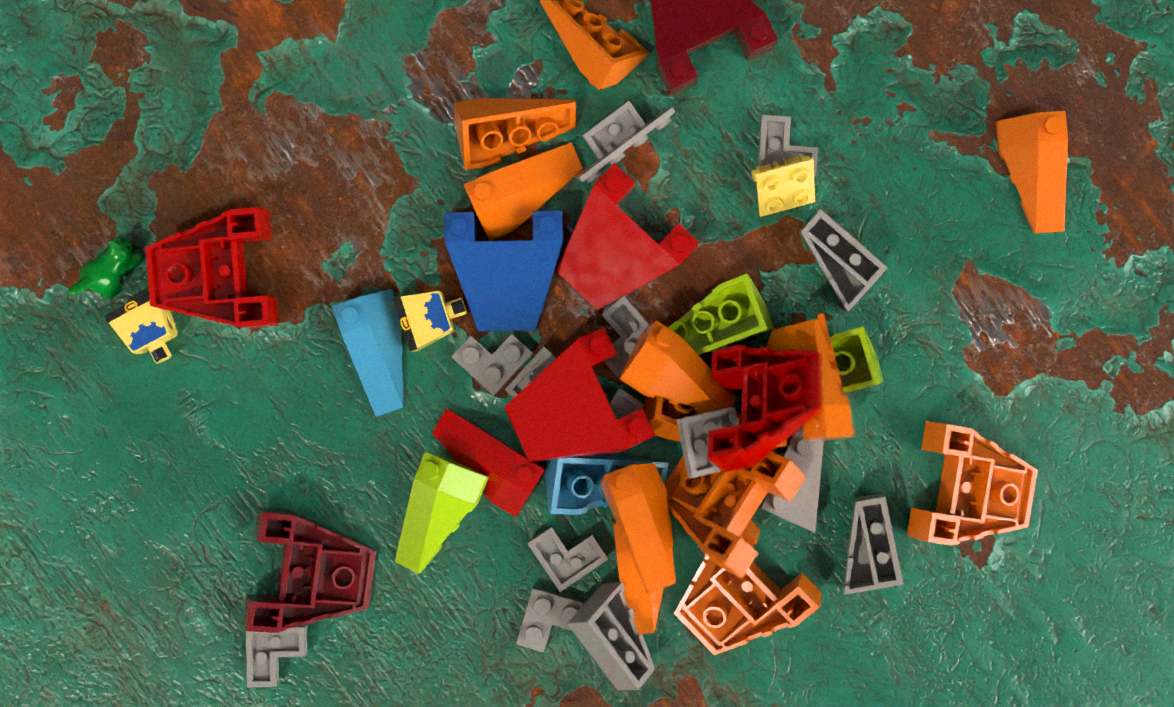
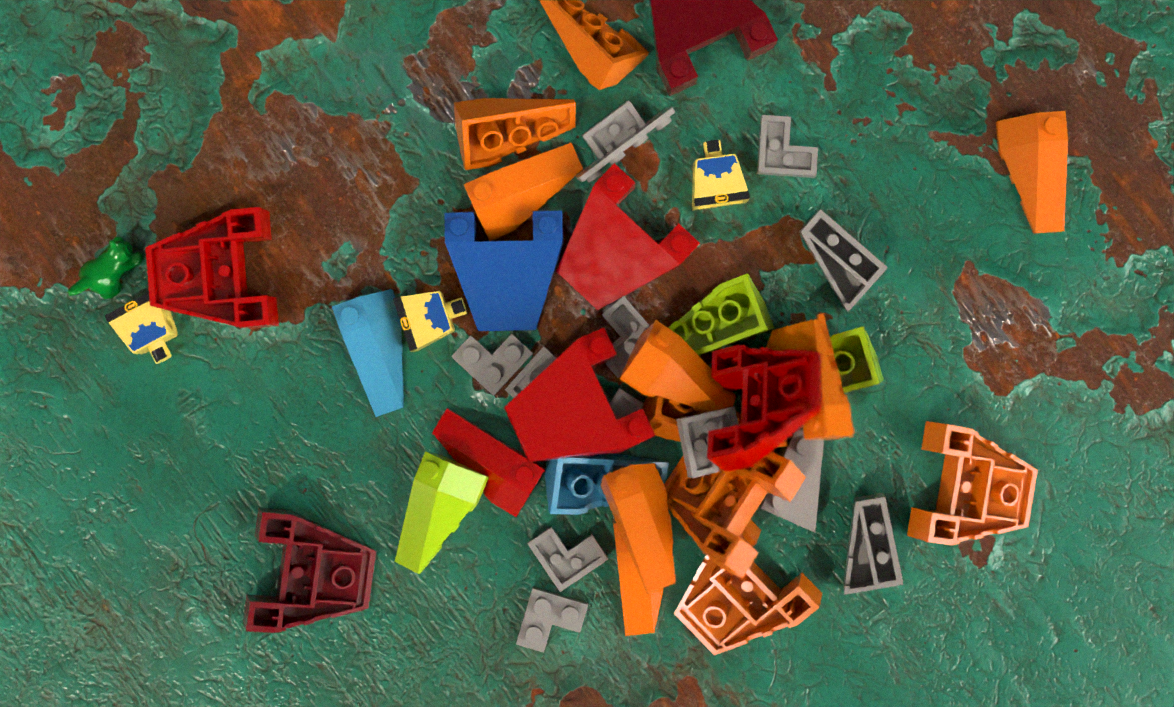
(264, 652): light grey plate -> none
(611, 637): light grey wedge -> none
(717, 179): none -> torso
(784, 185): light yellow hinge -> none

